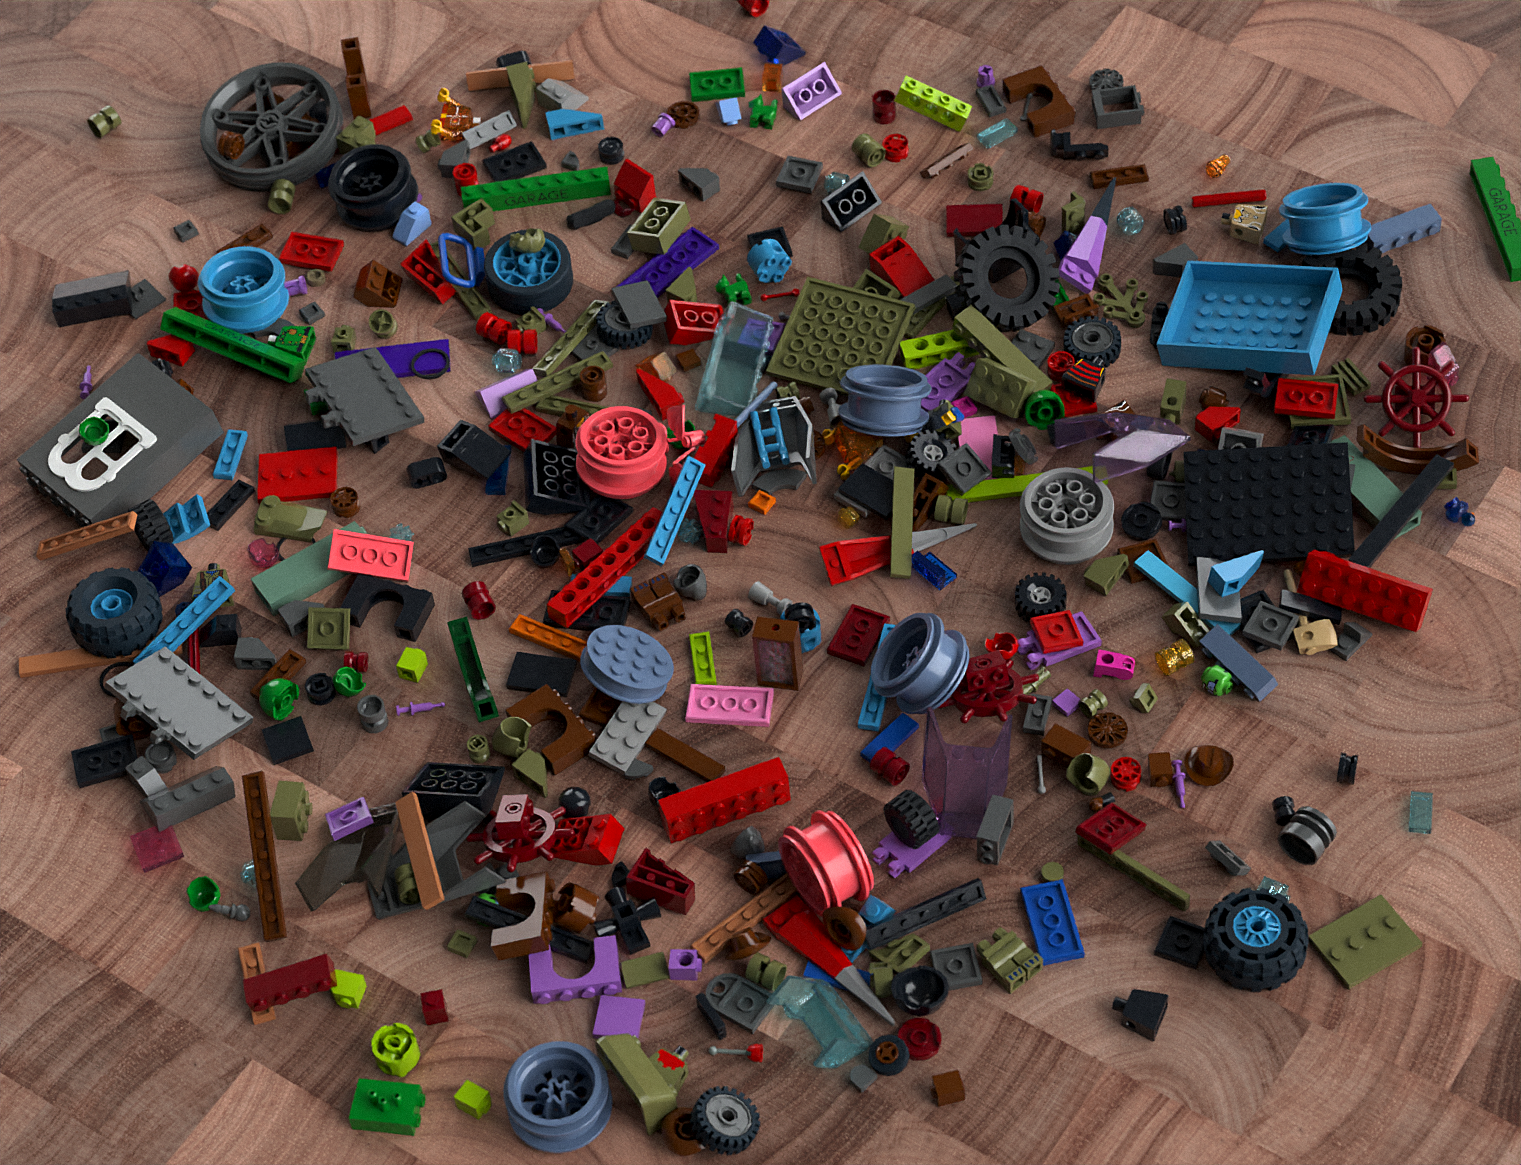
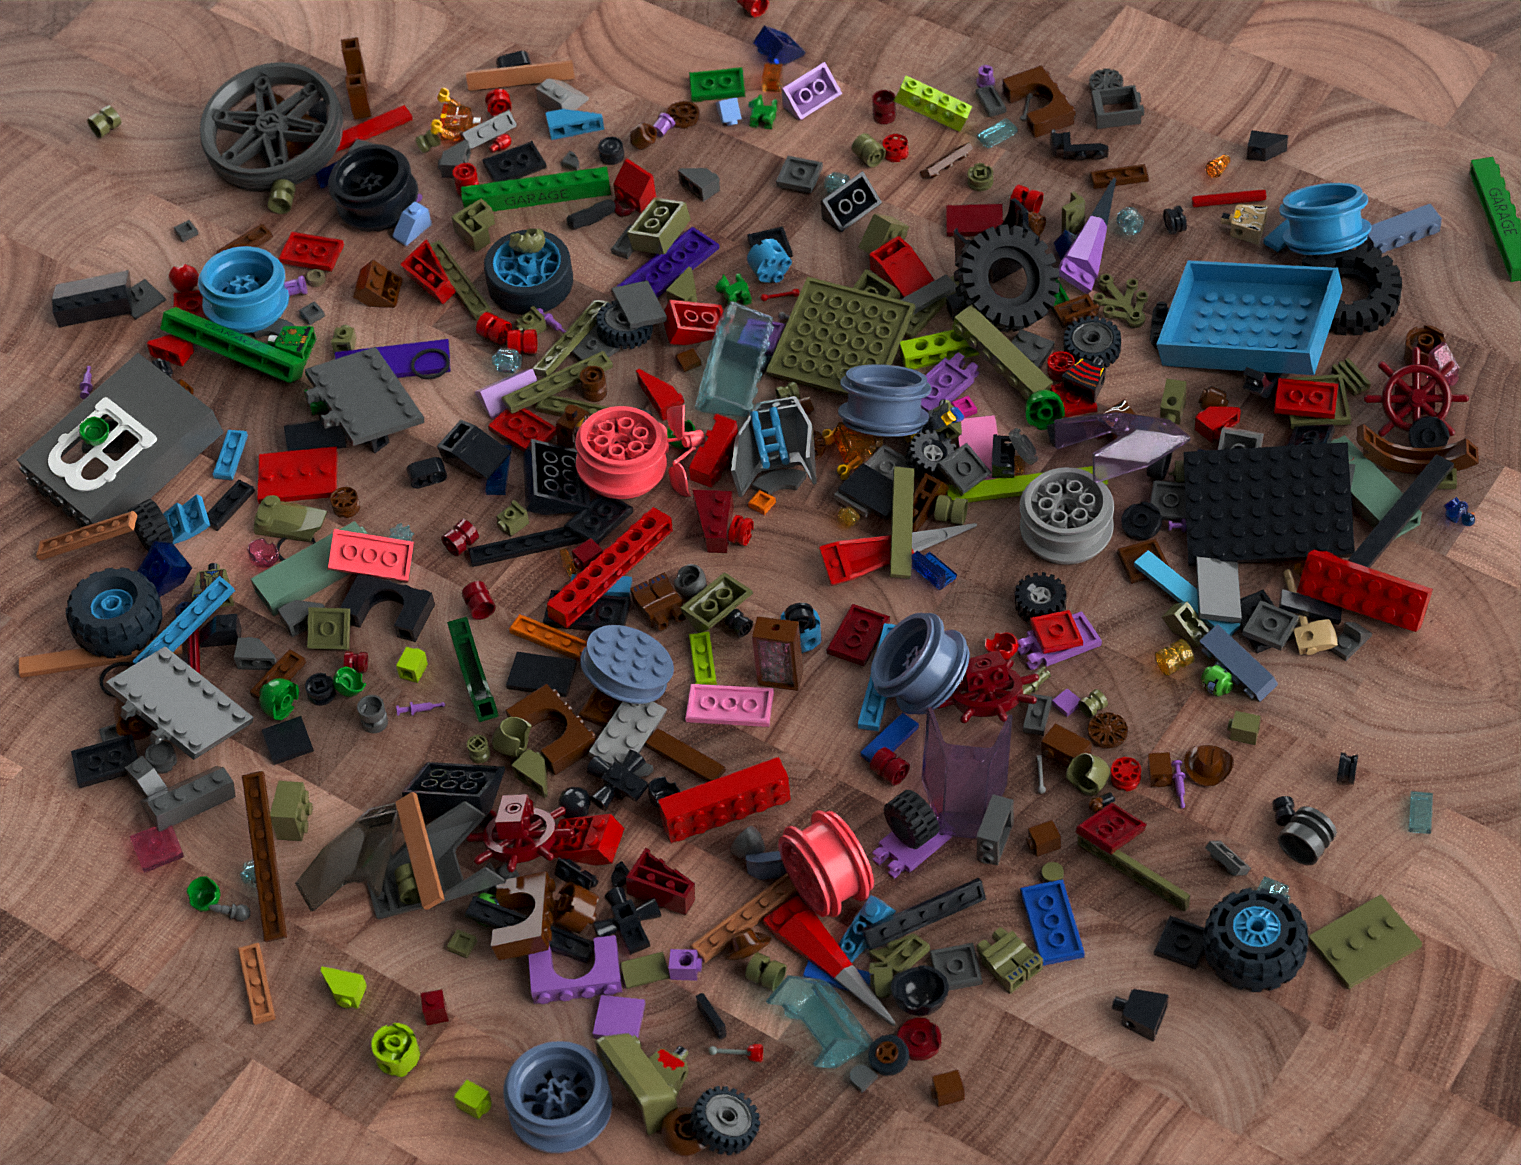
(230, 144): reddish brown wheel -> none
(290, 983): dark red brick -> none
(349, 818): medium lavender tile -> none
(356, 134): olive brick -> none
(383, 324): olive wheel -> none
(387, 1107): green piece -> none
(461, 535): none -> dark red wheel
(475, 261): blue bar -> none
(498, 102): none -> red wheel
(522, 90): olive slope -> none
(544, 551): black hair -> none
(571, 872): none -> black hinge
(617, 779): none -> black brick
(643, 136): none -> reddish brown head
(658, 365): clear orange slope -> none
(674, 511): dark azure plate -> none
(689, 531): clear light blue gear -> none
(715, 602): none -> olive slope
(740, 1001): dark grey tile -> none
(751, 876): reddish brown wheel -> none
(755, 403): sand blue bar -> none
(764, 596): light grey piece -> none
(829, 396): light grey piece -> none
(844, 927): reddish brown hat -> none
(999, 387): olive brick -> none
(1043, 838): none -> reddish brown brick
(1105, 573): olive slope -> none
(1114, 665): dark pink leg -> none
(1144, 698): olive tile -> none
(1174, 261): dark grey slope -> none
(1233, 574): dark azure slope -> none
(1244, 727): none -> olive brick
(1266, 145): none -> black slope
(1428, 433): none -> black tile

